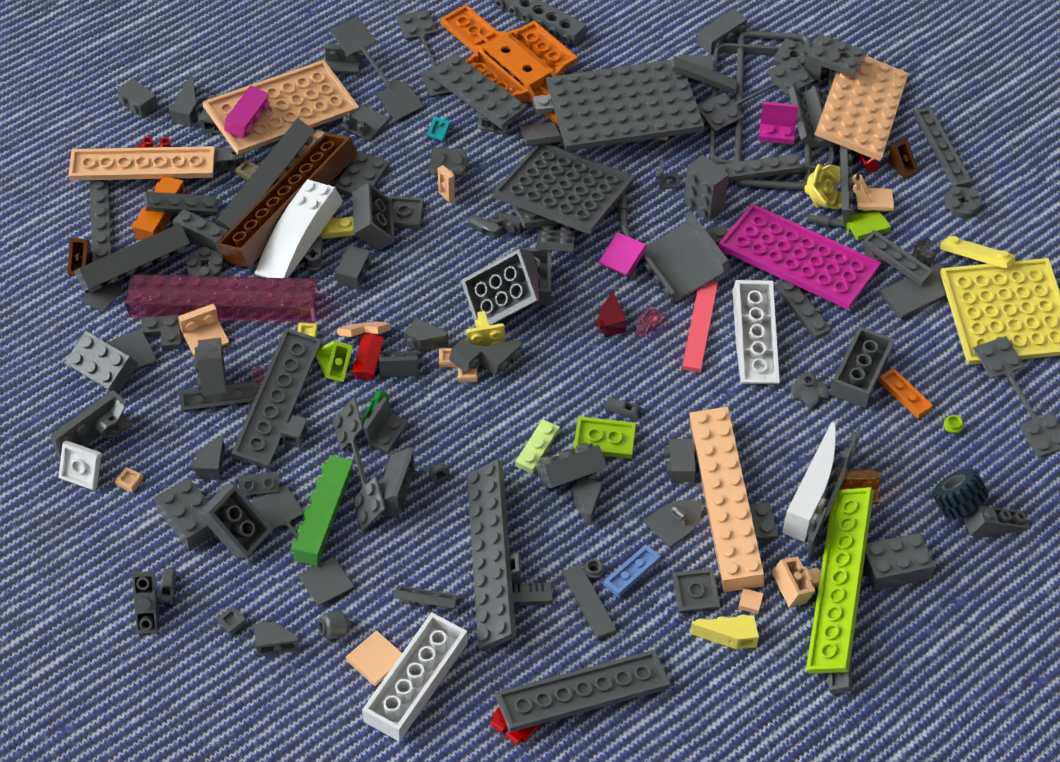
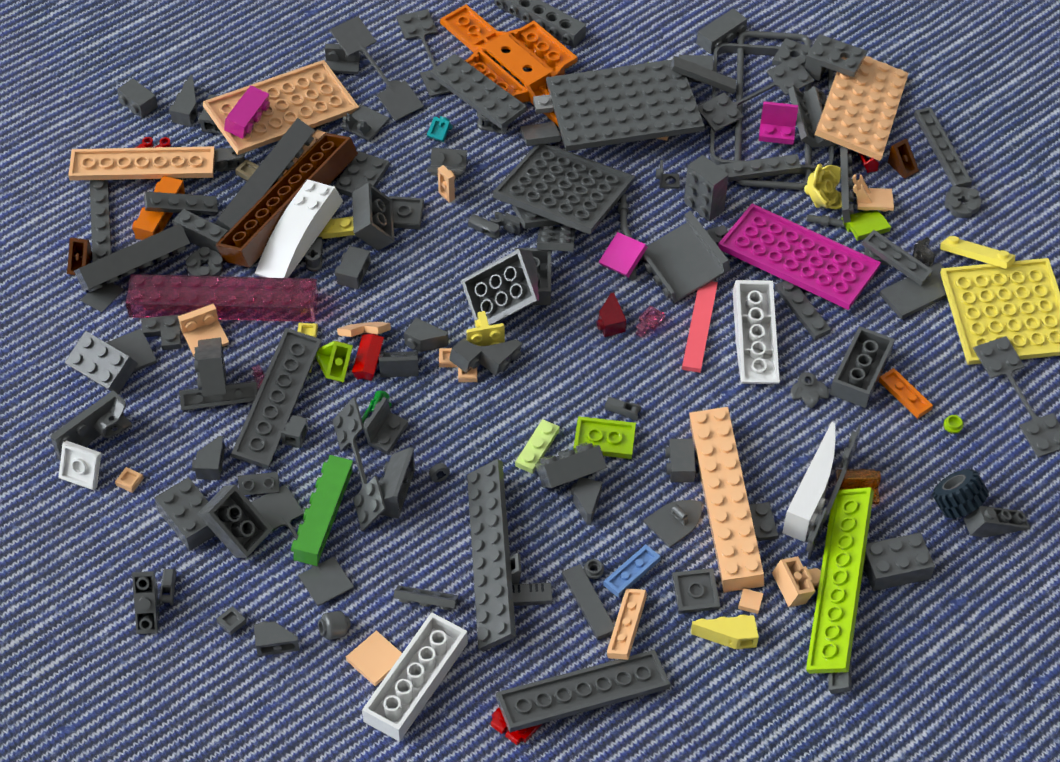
(626, 624): none -> light nougat plate

